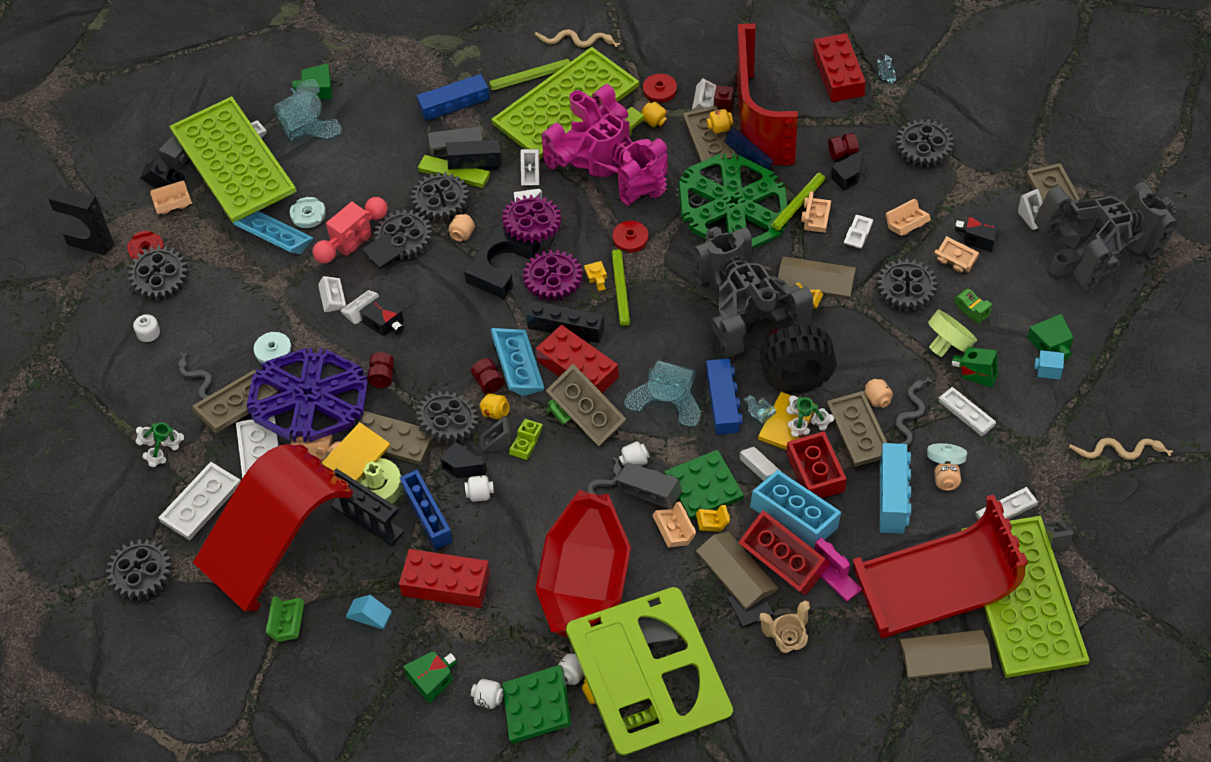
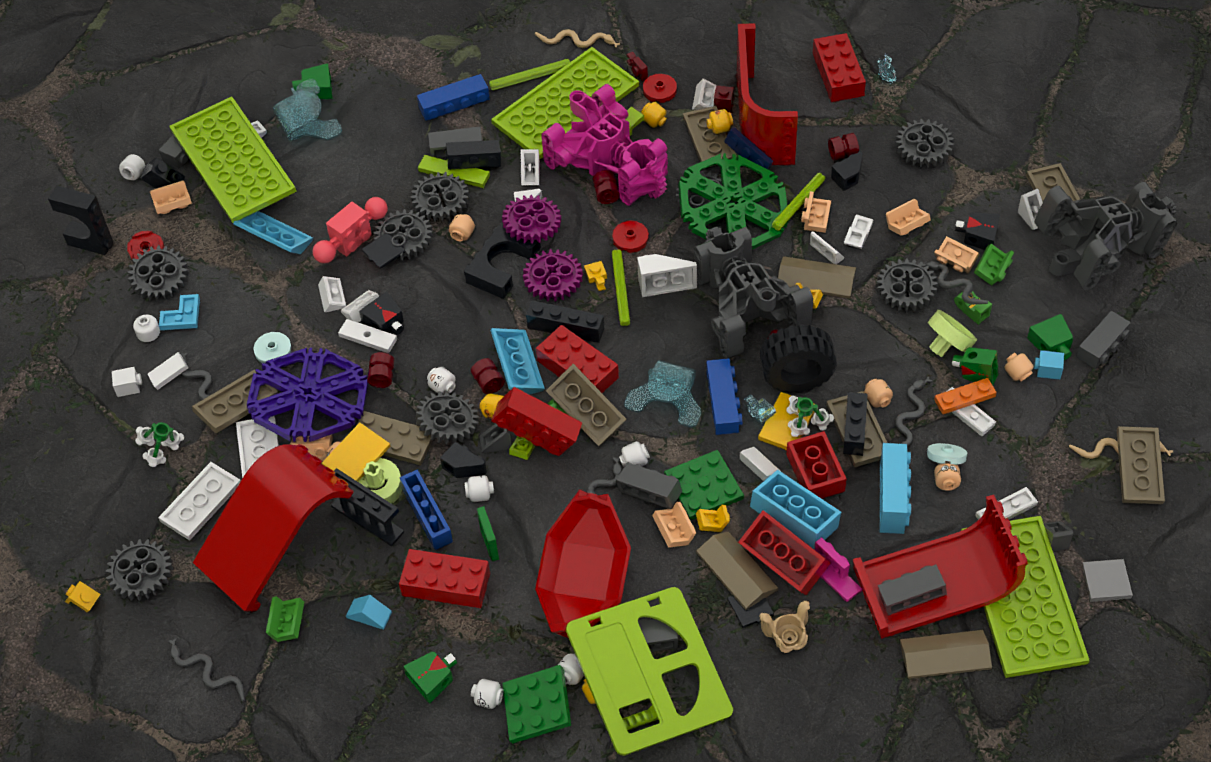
(82, 596): none -> yellow bracket
(126, 381): none -> white brick
(132, 167): none -> white head
(167, 370): none -> white tile
(175, 654): none -> dark grey animal
(183, 318): none -> medium azure plate
(307, 212): light aqua plate -> none
(367, 336): none -> white tile
(441, 380): none -> white head
(487, 533): none -> green tile
(536, 421): none -> red brick
(606, 186): none -> dark red wheel
(638, 66): none -> dark red plate
(665, 274): none -> white slope
(825, 249): none -> white slope
(855, 423): none -> black brick
(912, 589): none -> dark grey brick
(955, 283): none -> dark grey animal
(965, 396): none -> orange plate
(993, 264): none -> bright green bracket
(1019, 367): none -> light nougat head
(1104, 340): none -> dark grey brick
(1107, 580): none -> light grey tile
(1140, 465): none -> dark tan plate

